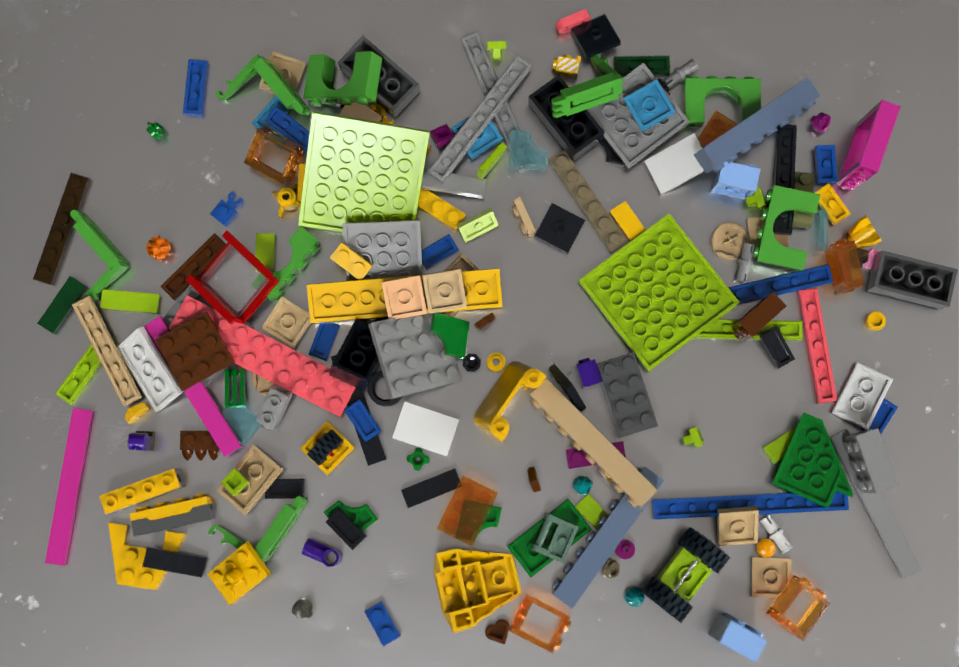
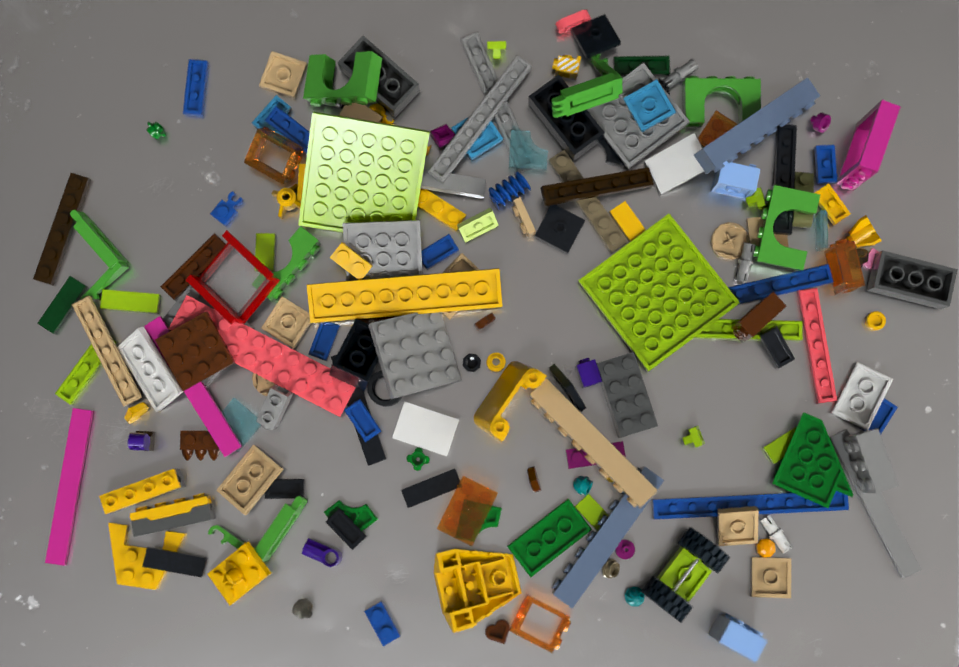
(158, 247): orange gear -> none
(234, 373): green tile -> none
(235, 482): lime plate -> none
(274, 80): bright green hinge -> none
(327, 448): plate -> none
(404, 297): light nougat plate -> none
(444, 291): tan plate -> none
(452, 333): green tile -> none
(490, 162): lime tile -> none
(508, 189): none -> blue piece
(560, 541): sand green plate -> none
(596, 186): none -> dark brown plate
(786, 599): clear orange window -> none

